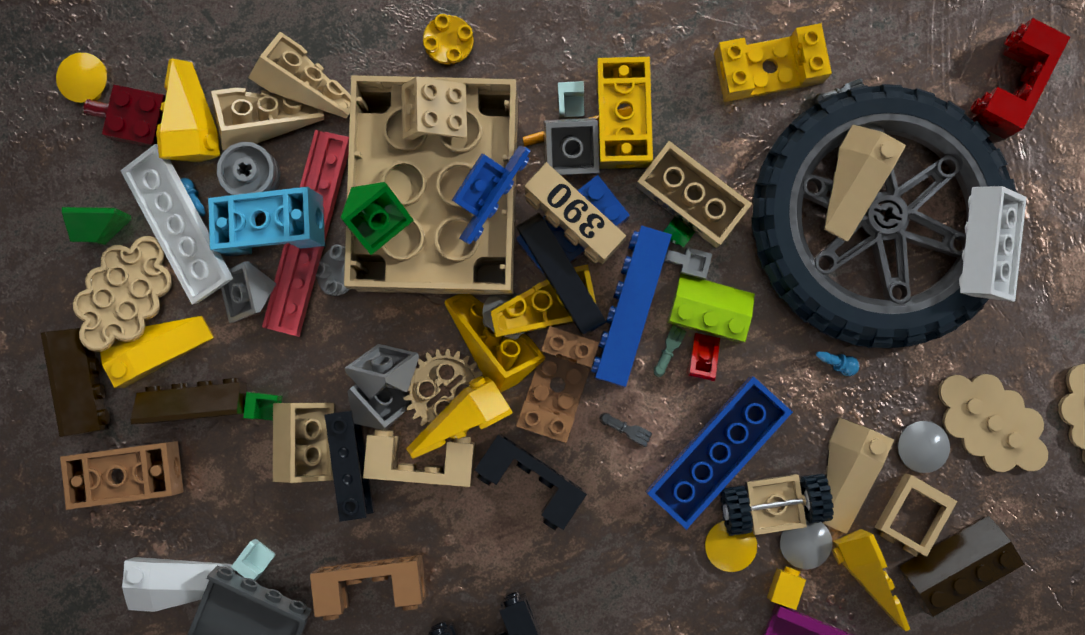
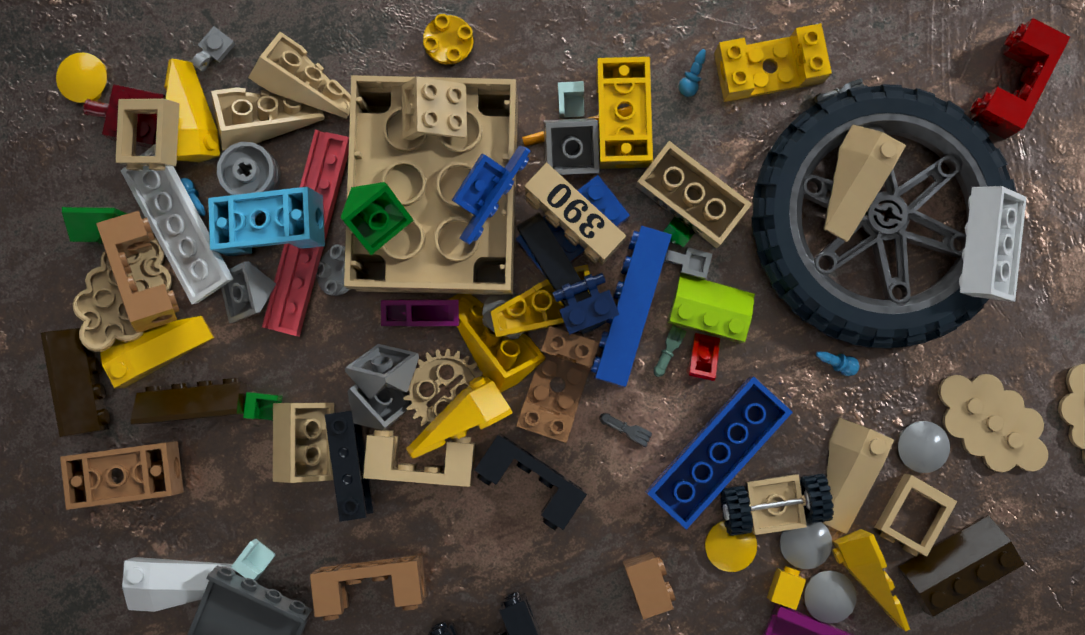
(123, 238): none -> medium nougat plate
(166, 133): none -> tan window
(214, 46): none -> light grey plate
(420, 312): none -> magenta slope
(588, 311): none -> dark blue plate
(648, 585): none -> medium nougat brick
(689, 84): none -> dark azure bar
(830, 596): none -> light grey dish

